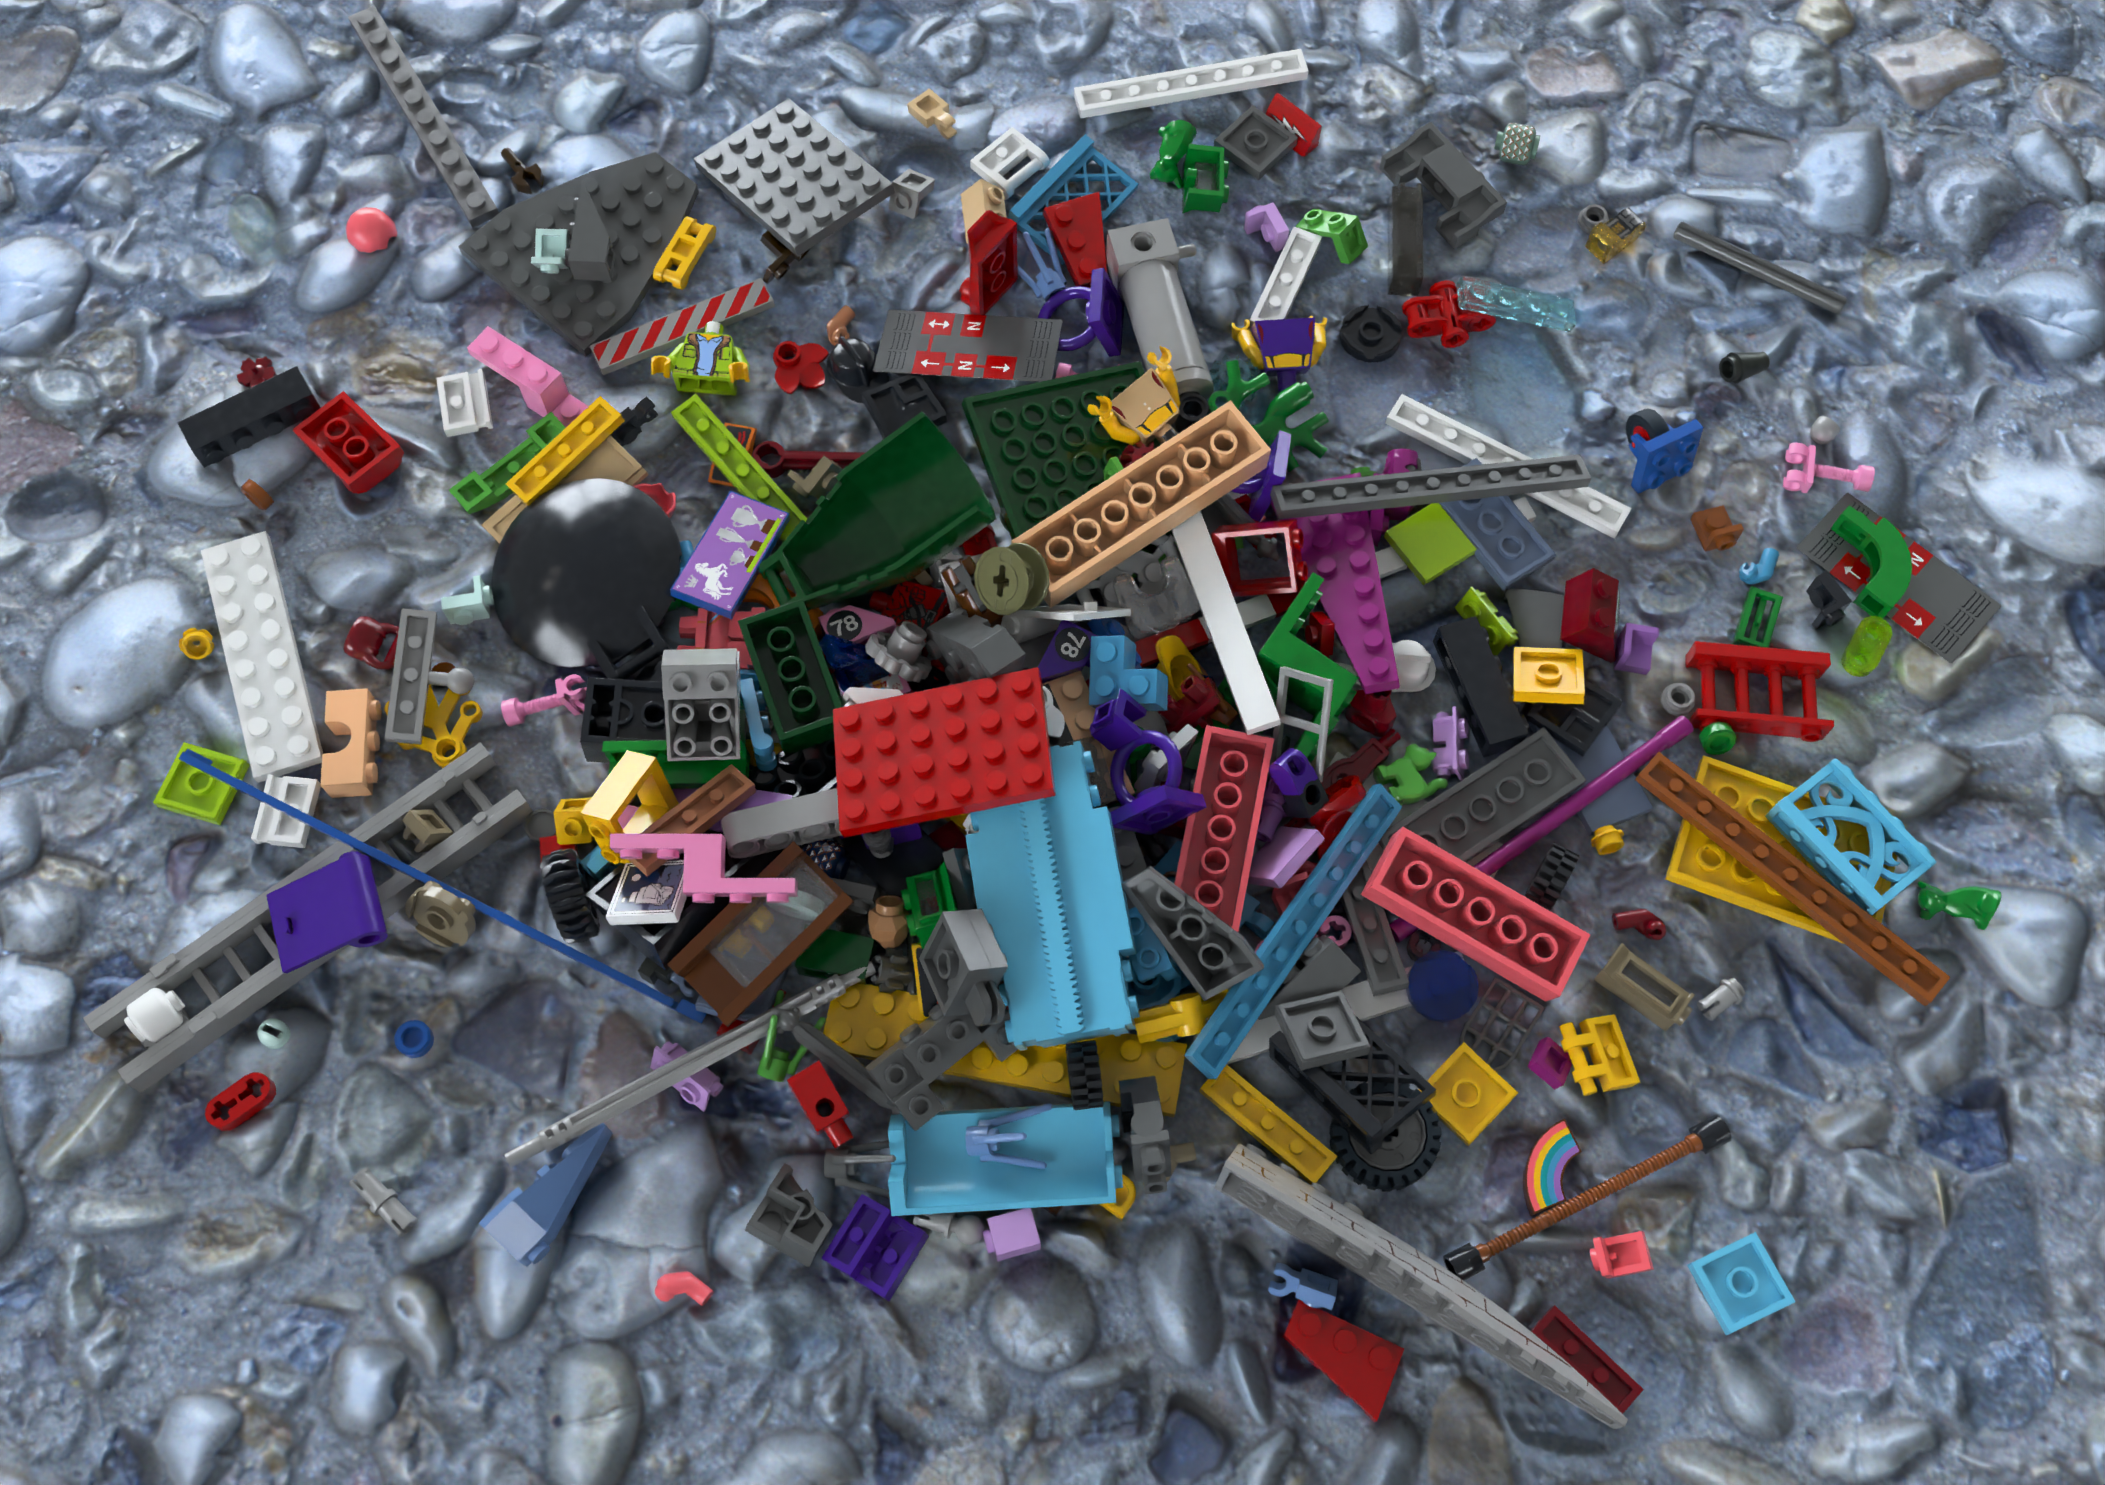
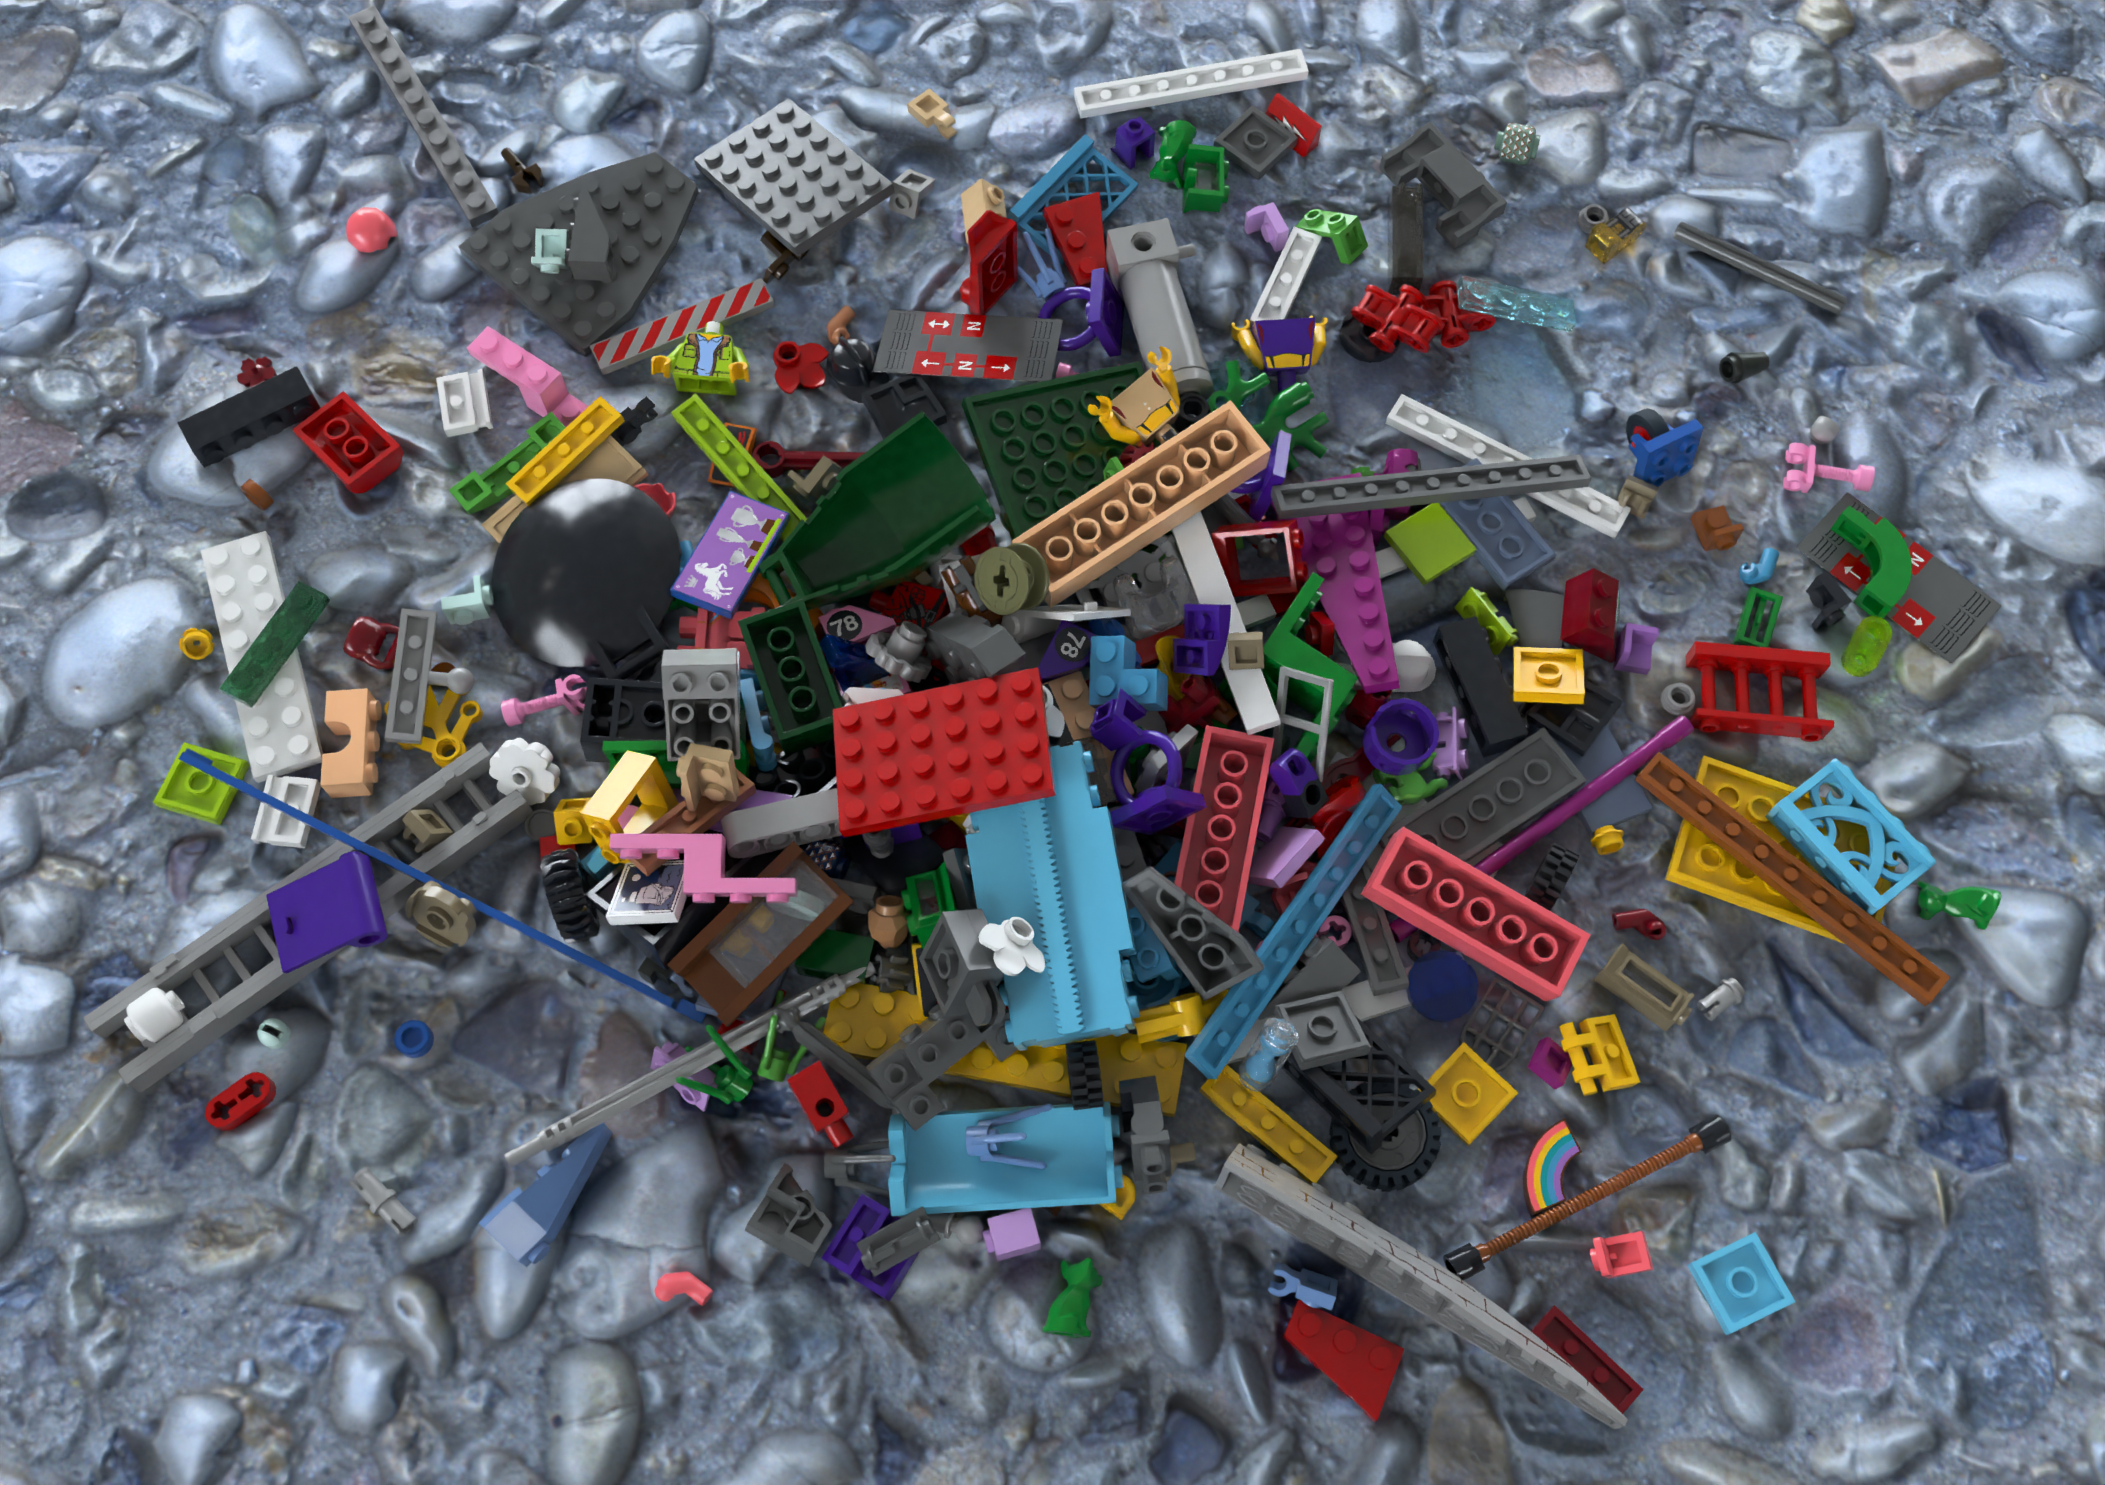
(275, 644): none -> clear green plate
(525, 769): none -> white plant
(684, 252): yellow plate -> none
(707, 773): none -> tan bracket
(732, 1082): none -> green plant
(897, 1241): none -> dark grey hinge
(1006, 154): white plate -> none
(1013, 946): none -> white plate
(1070, 1308): none -> green animal
(1132, 135): none -> dark purple window
(1204, 639): none -> dark purple slope
(1245, 650): none -> dark tan tile
(1260, 1067): none -> clear piece
(1397, 318): none -> red axle
(1418, 731): none -> dark purple piece
(1637, 495): none -> dark tan tile
(1717, 738): green tile -> none

